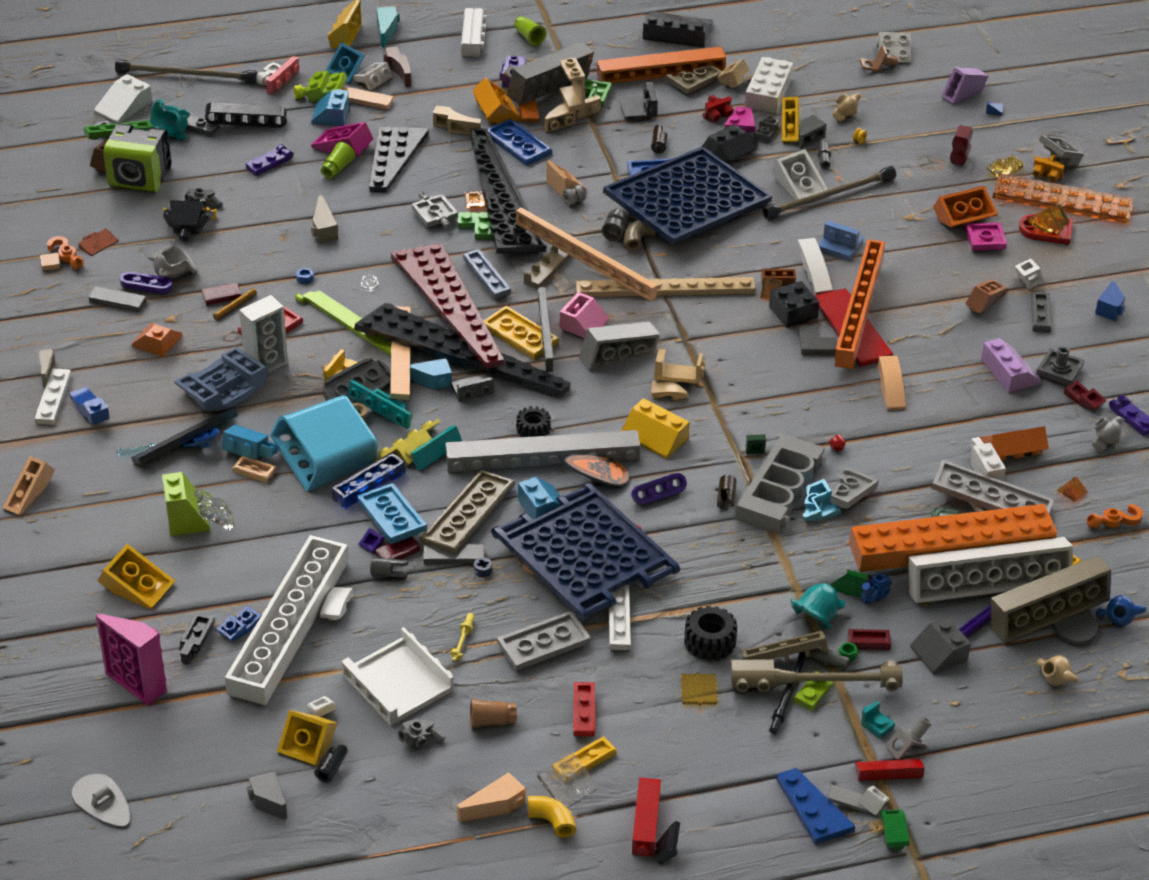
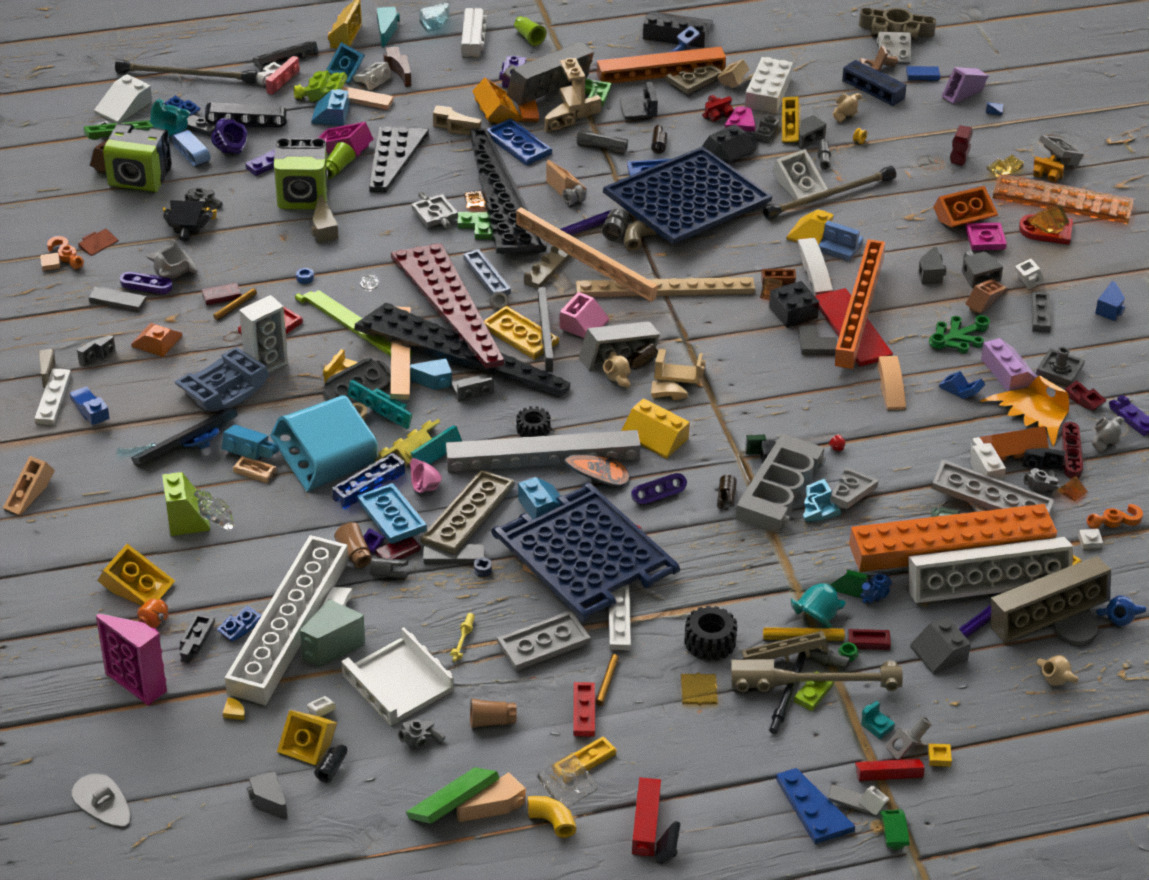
(98, 348): none -> dark grey slope
(153, 613): none -> orange head
(188, 105): none -> blue slope
(191, 148): none -> light blue beam
(229, 136): none -> dark purple helmet
(233, 709): none -> yellow tile
(285, 52): none -> dark grey hinge
(300, 172): none -> piece
(332, 633): none -> sand green slope
(357, 548): none -> medium nougat plant
(424, 476): none -> bright pink hat
(434, 17): none -> clear light blue slope
(452, 795): none -> bright green tile
(498, 300): none -> light grey tile
(586, 223): none -> dark purple axle
(591, 139): none -> dark grey axle
(607, 679): none -> pearl gold bar
(617, 369): none -> tan piece
(643, 356): none -> dark brown hinge
(684, 41): none -> blue bracket
(766, 447): none -> black slope
(779, 633): none -> yellow axle
(810, 226): none -> yellow slope
(874, 82): none -> dark blue brick
(897, 21): none -> dark tan piece
(922, 72): none -> blue tile
(931, 267): none -> dark grey slope
(939, 340): none -> green plant
(939, 755): none -> yellow plate
(959, 386): none -> blue slope
(980, 268): none -> dark grey torso
(1037, 405): none -> light orange piece
(1039, 480): none -> dark grey piece
(1043, 457): none -> black slope
(1072, 450): none -> dark red beam
(1090, 539): none -> white plate

